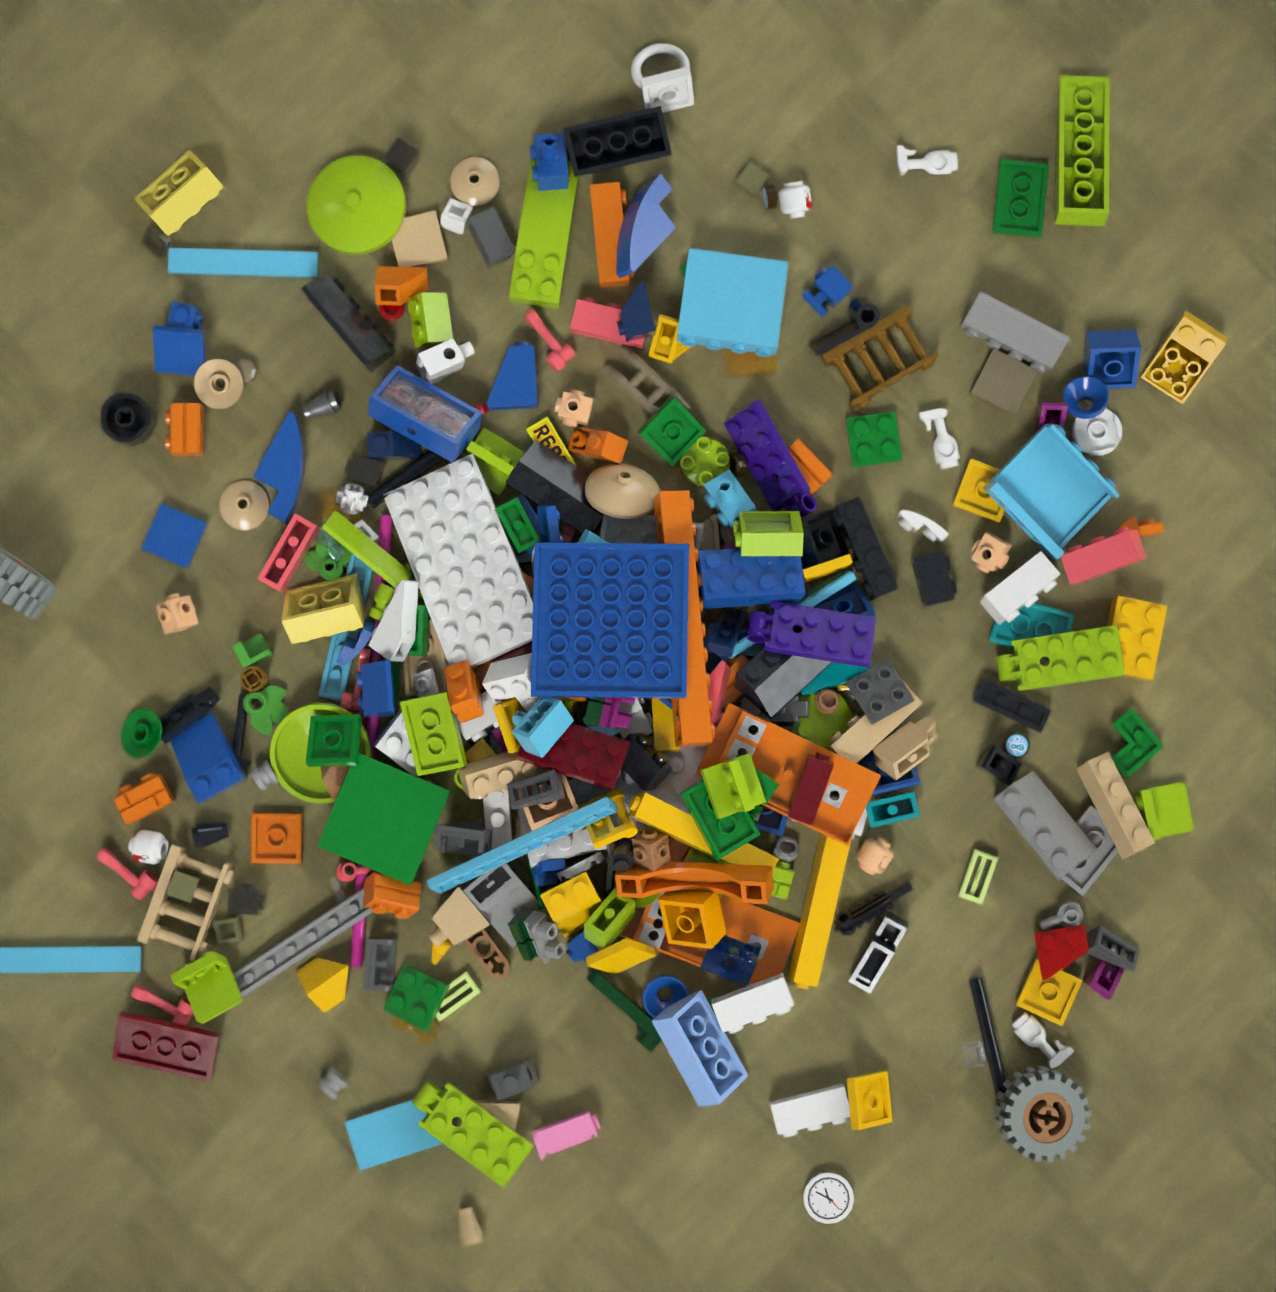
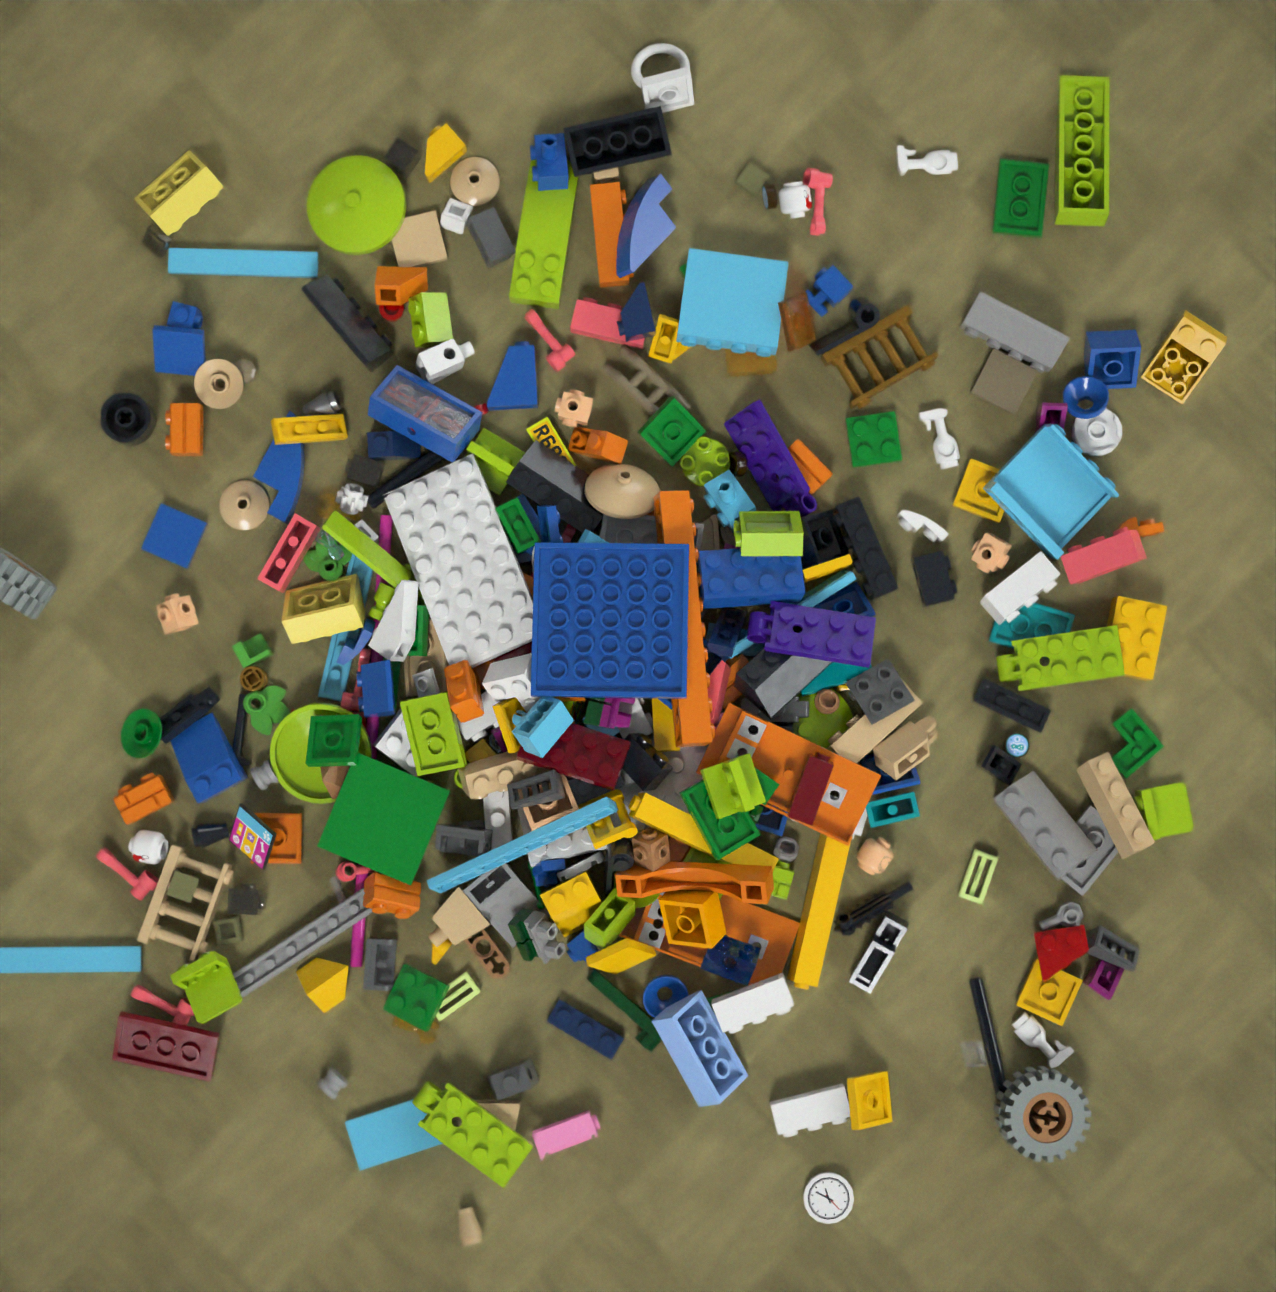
(252, 836): none -> piece
(309, 429): none -> yellow tile
(442, 151): none -> yellow slope
(585, 1029): none -> dark blue plate
(606, 176): none -> tan tile
(797, 321): none -> clear orange tile
(817, 181): none -> coral brick

